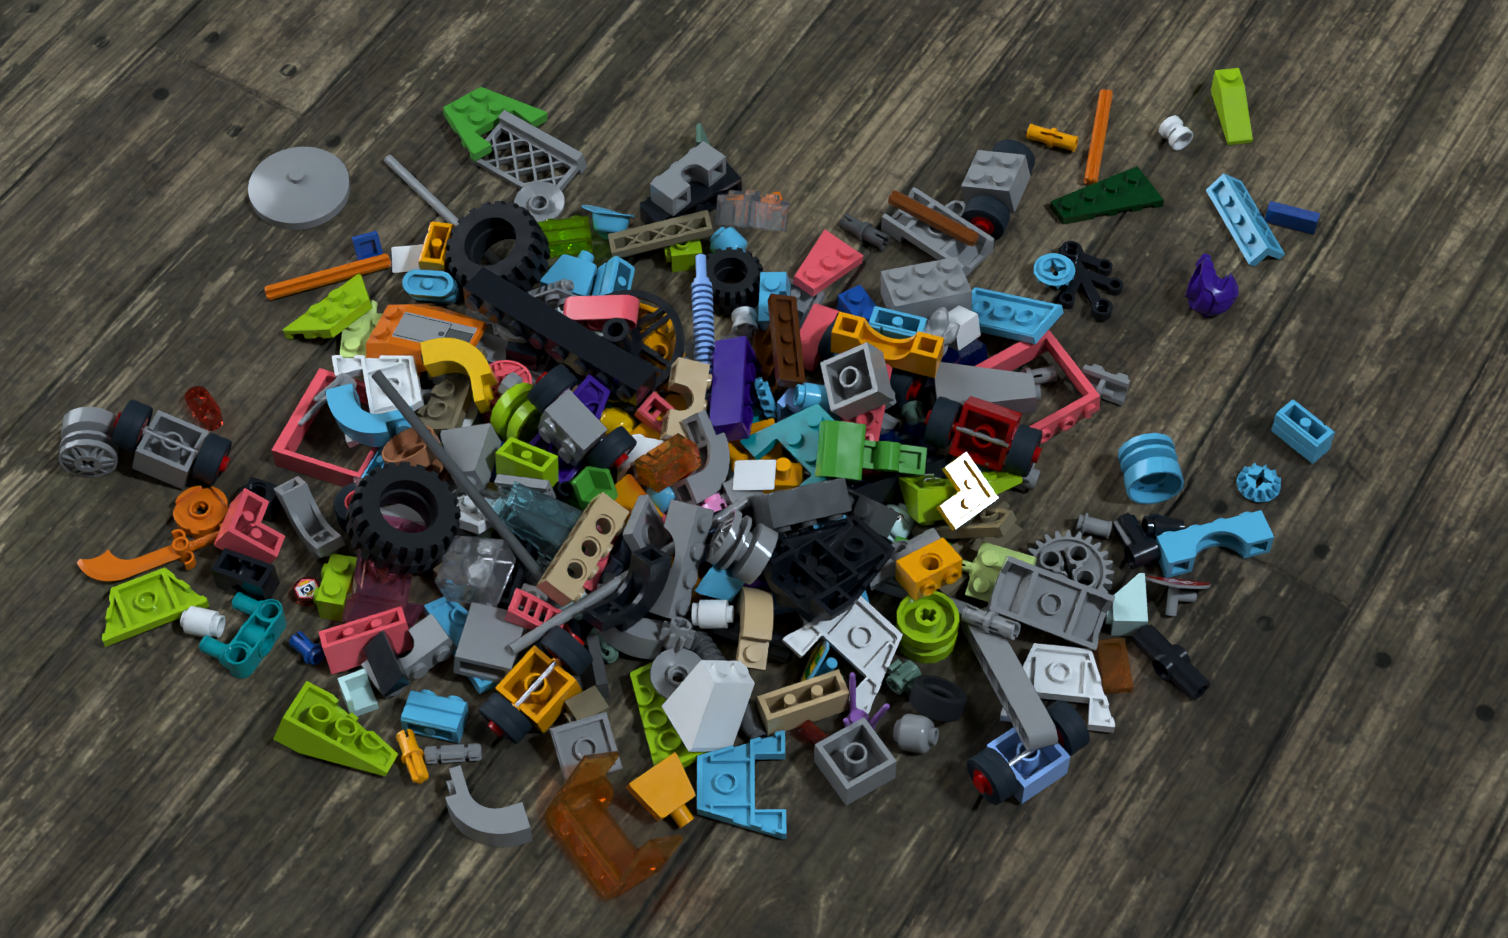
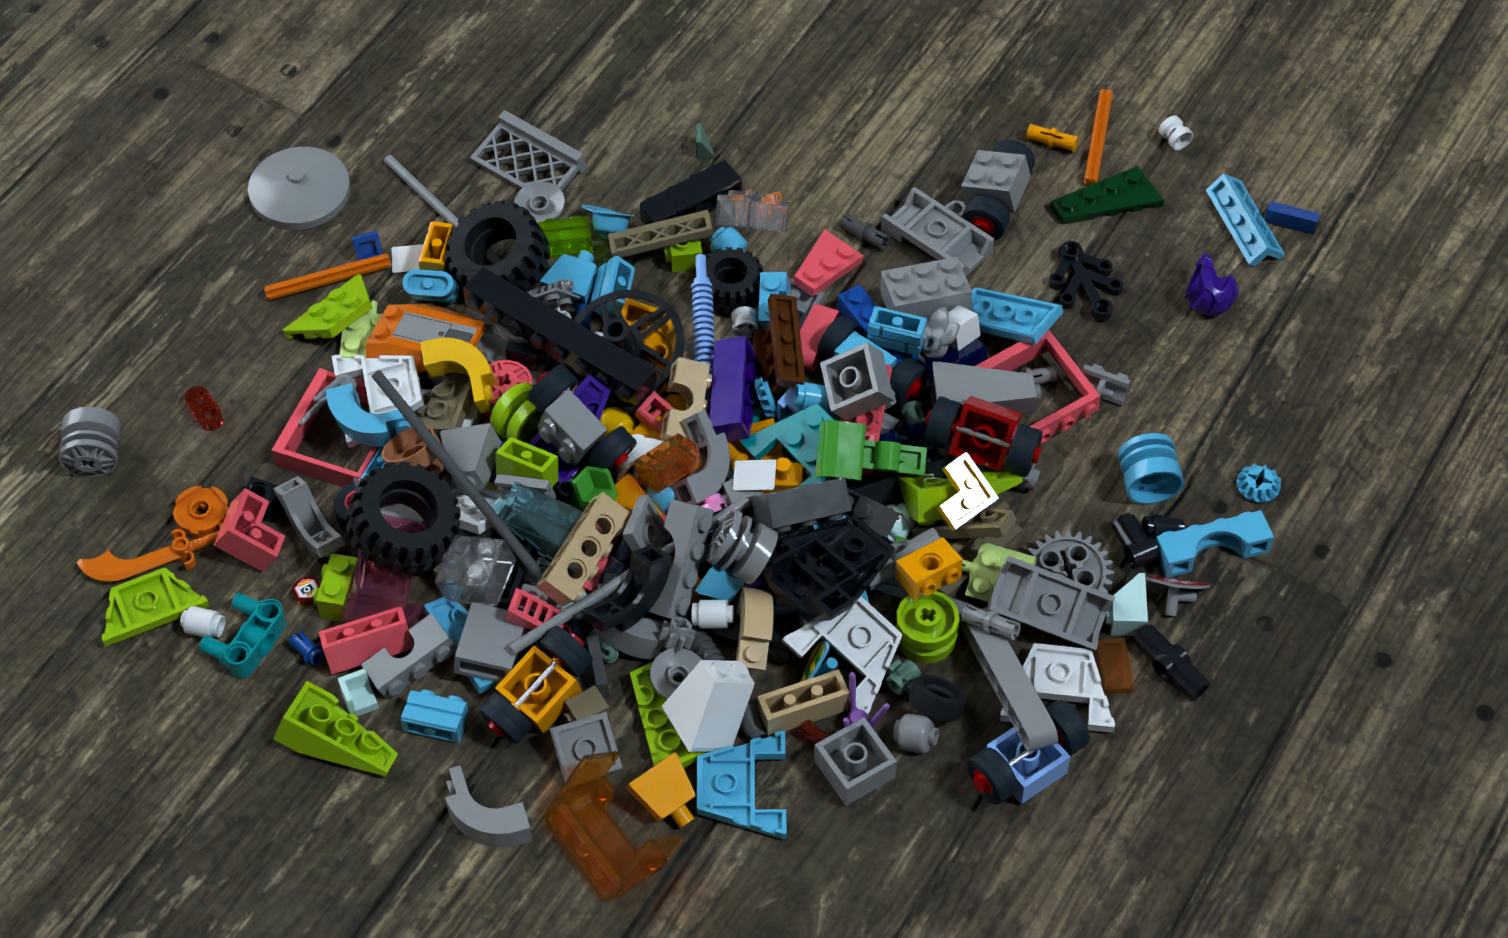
(170, 446): brick -> none
(245, 574): black brick -> none
(386, 664): black slope -> none
(412, 756): light orange axle -> none
(452, 753): light grey axle -> none
(479, 113): bright green wing -> none
(508, 382): light grey tile -> none
(597, 310): coral beam -> none
(672, 187): light grey arch -> none
(915, 354): light orange arch -> none
(933, 218): dark orange axle -> none
(1060, 263): medium azure gear -> none
(1093, 526): light grey pin -> none
(1231, 105): lime slope -> none
(1302, 431): medium azure brick -> none

